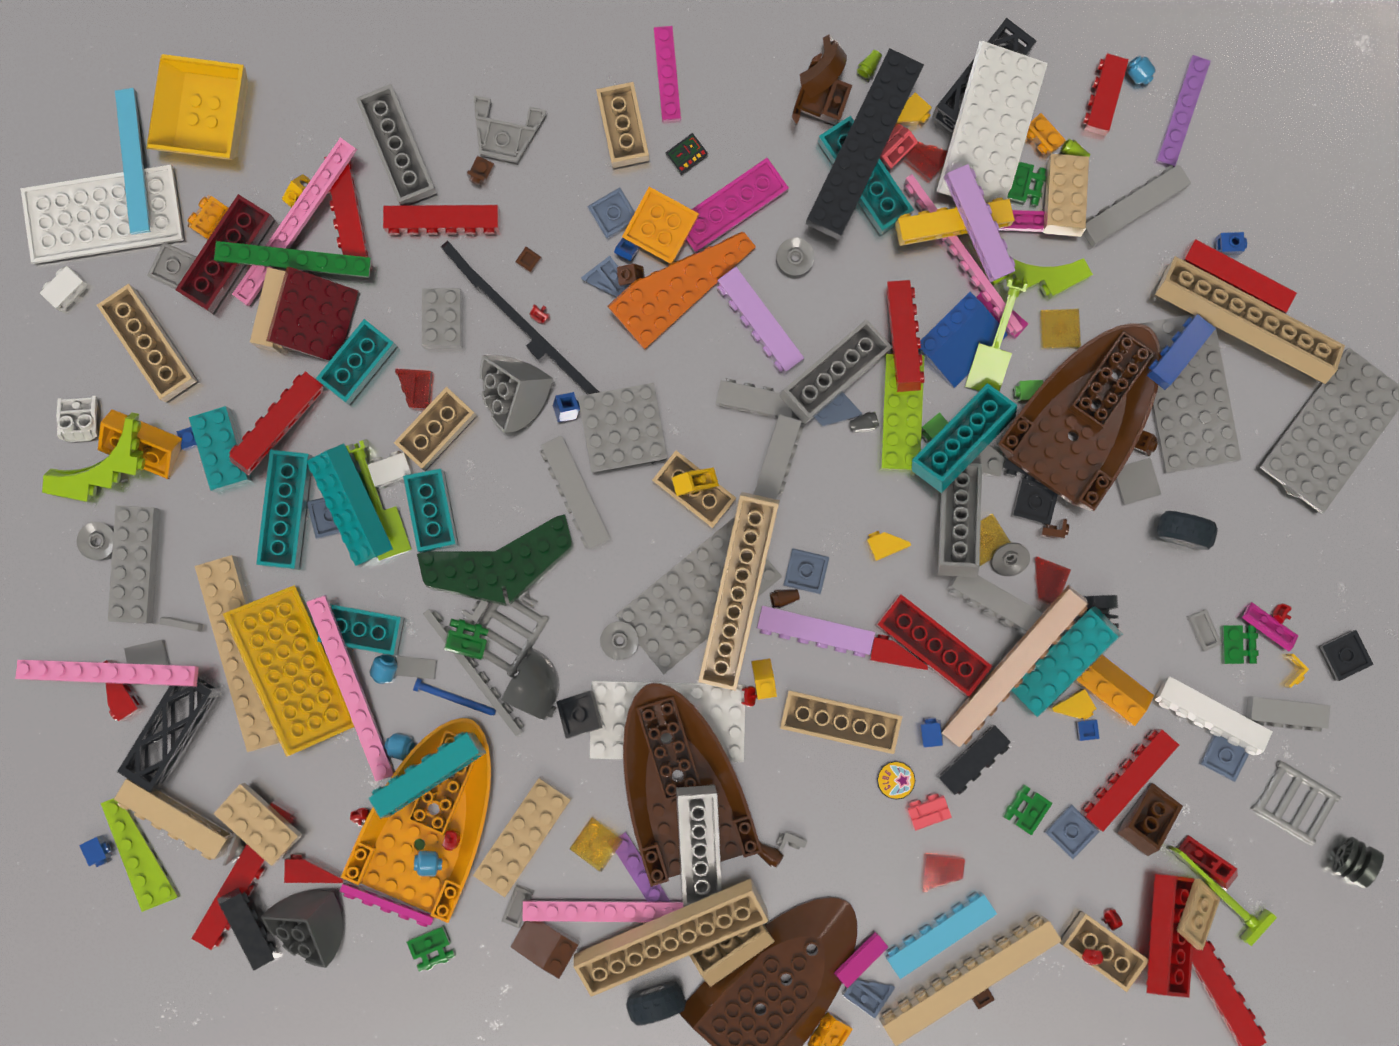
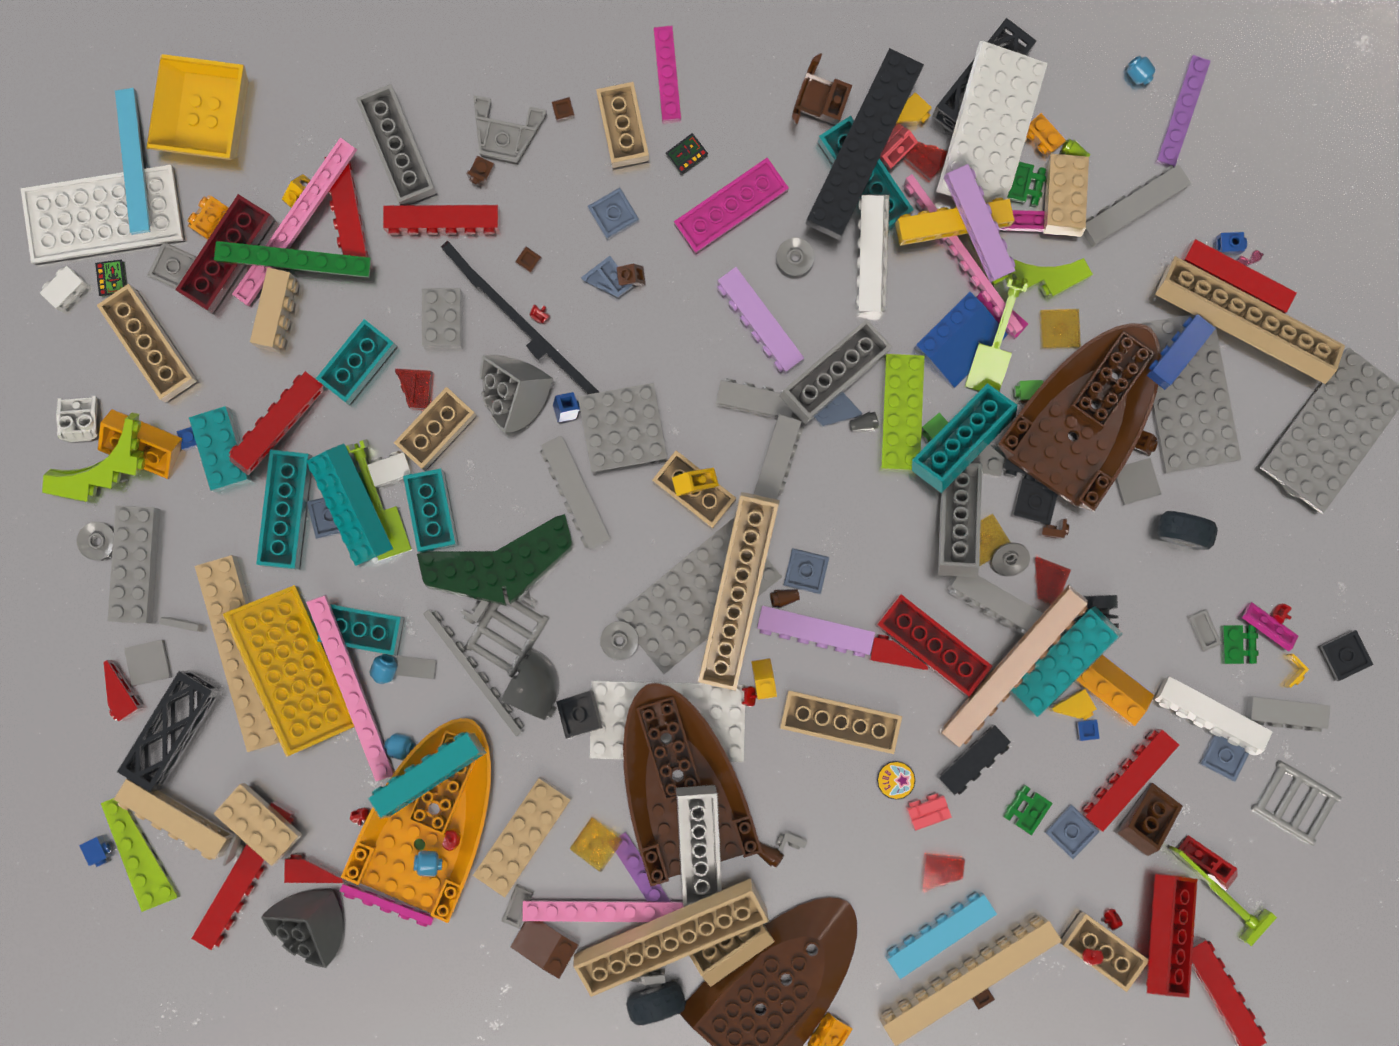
(107, 673): bright pink plate -> none
(109, 277): none -> piece
(244, 925): black brick -> none
(311, 314): dark red plate -> none
(428, 943): green plate -> none
(452, 697): blue bar -> none
(466, 644): green plate -> none
(563, 109): none -> reddish brown tile
(626, 249): blue plate -> none
(653, 978): none -> light grey wing
(660, 225): light orange plate -> none
(661, 298): orange wing -> none
(826, 70): reddish brown arch -> none
(860, 960): dark pink tile -> none
(868, 996): sand blue wing -> none
(869, 64): lime cone -> none
(873, 252): none -> white brick
(885, 544): yellow slope -> none
(903, 335): red brick -> none
(931, 732): blue brick -> none
(1106, 94): red brick -> none
(1198, 914): tan tile -> none
(1255, 257): none -> clear pink piece
(1358, 862): pearl dark grey wheel -> none

